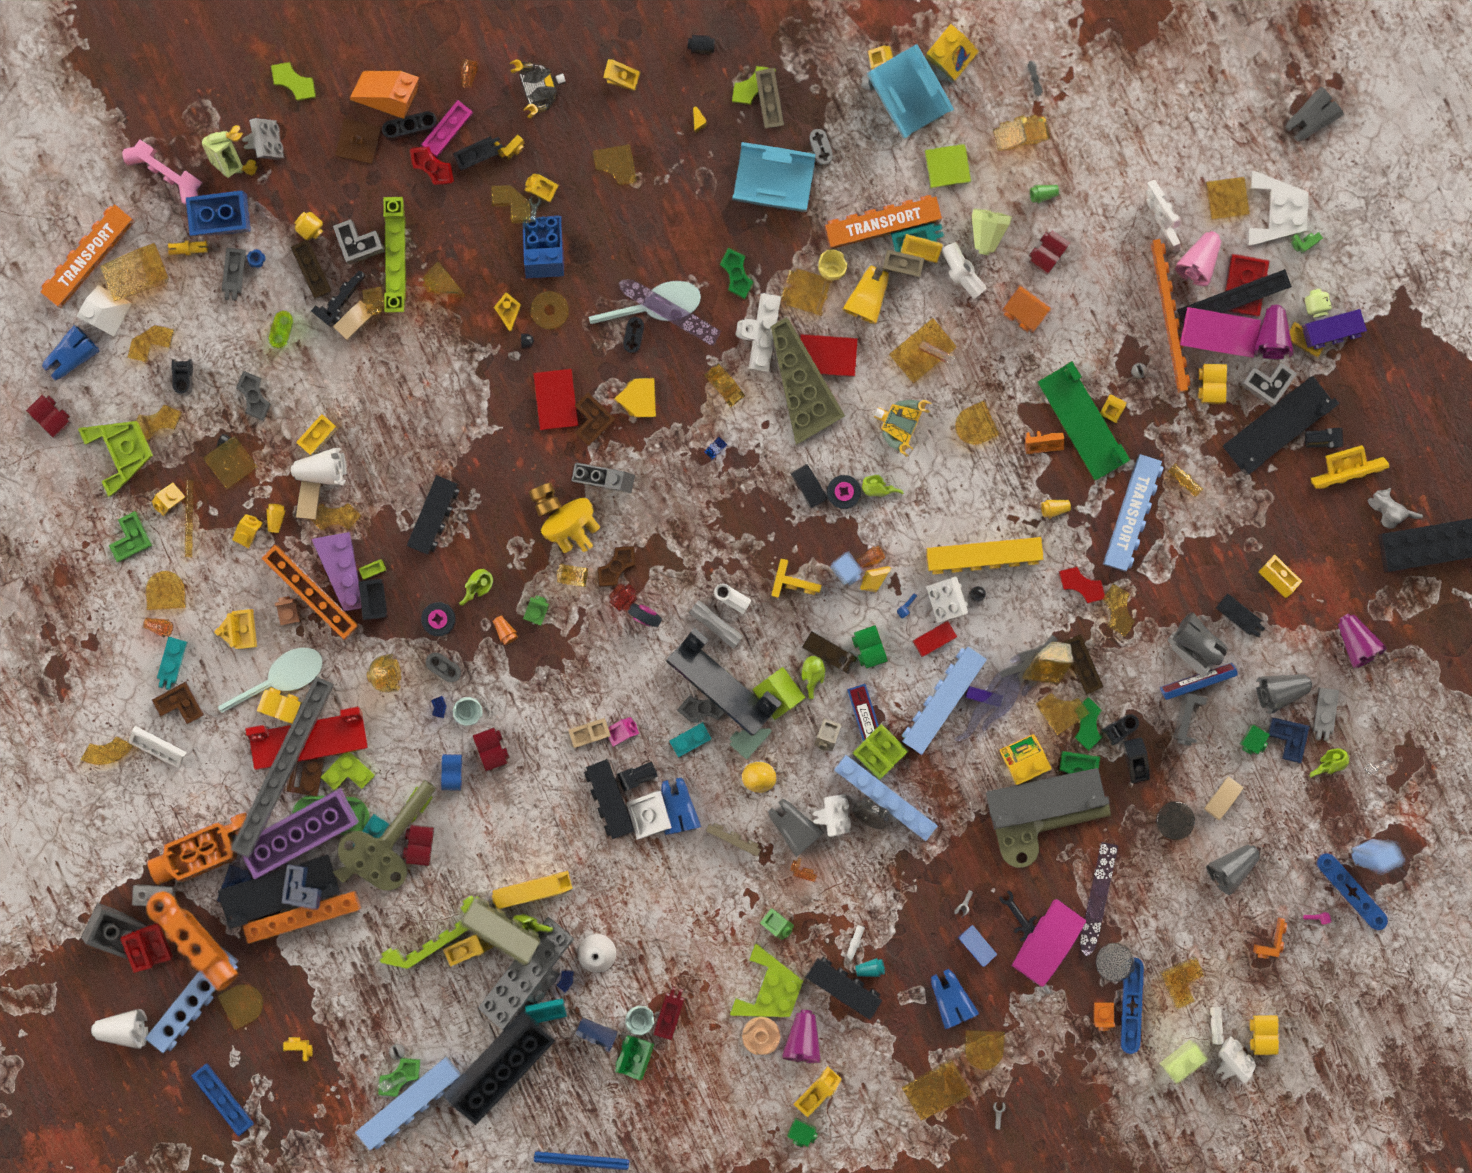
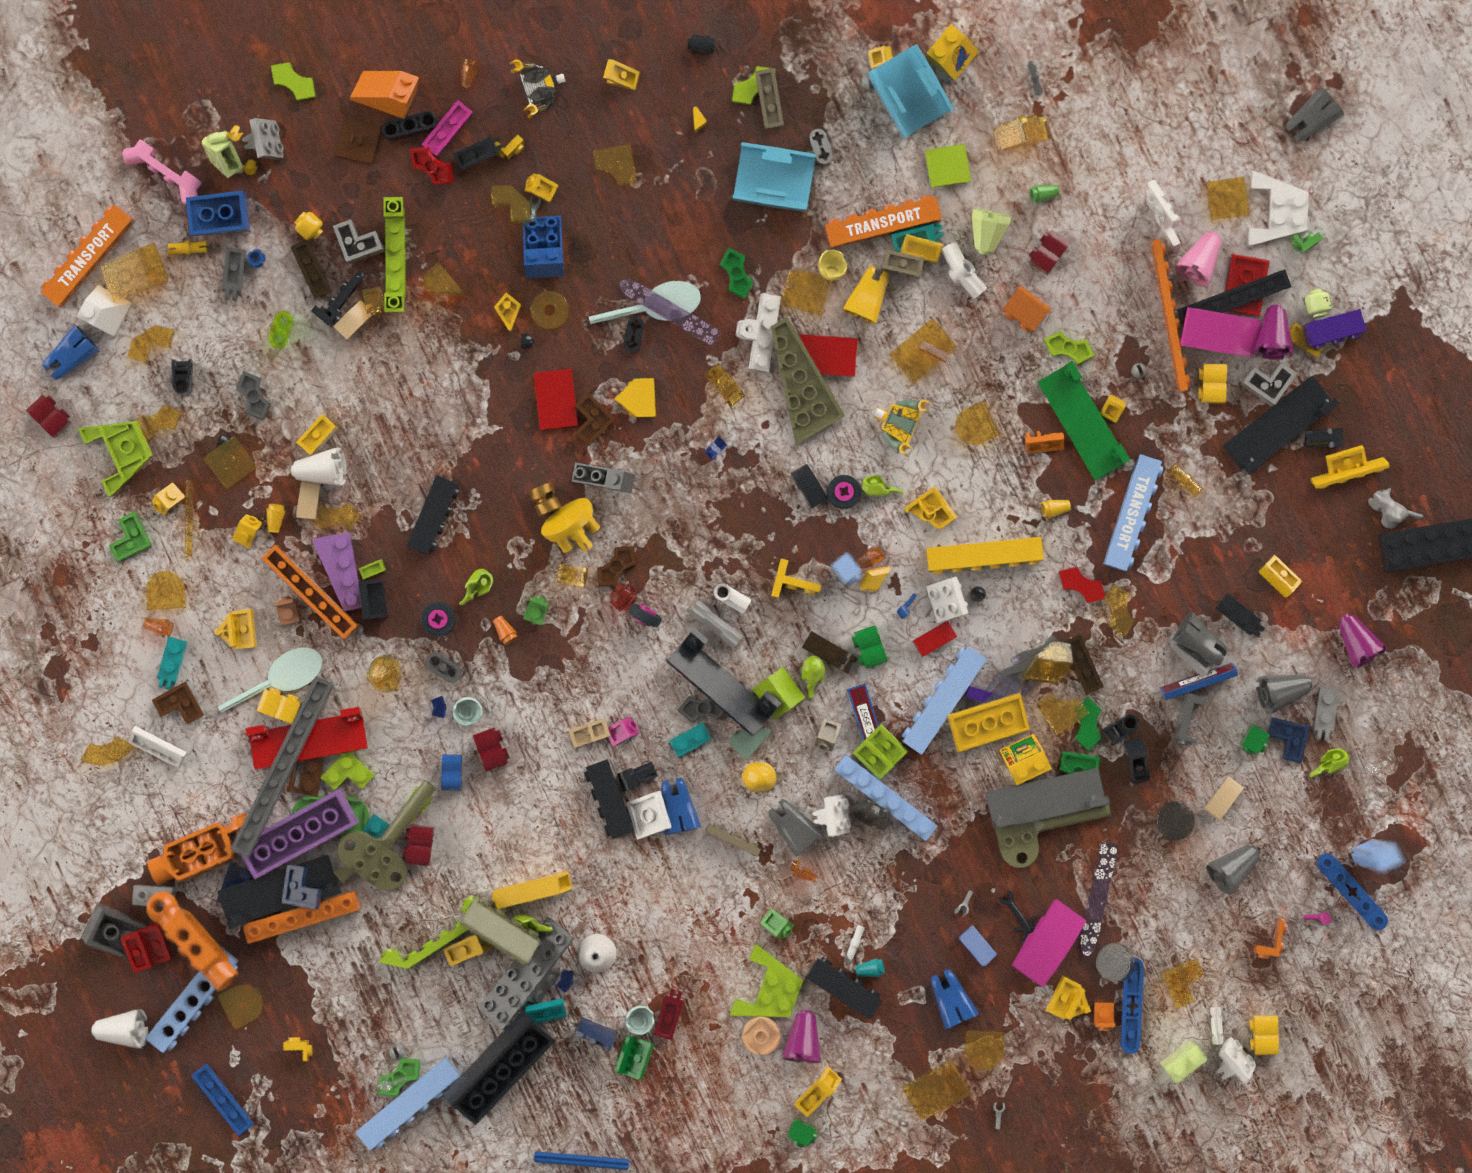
(932, 508): none -> yellow slope
(988, 722): none -> yellow tile
(1061, 345): none -> lime tile
(1068, 1000): none -> yellow slope

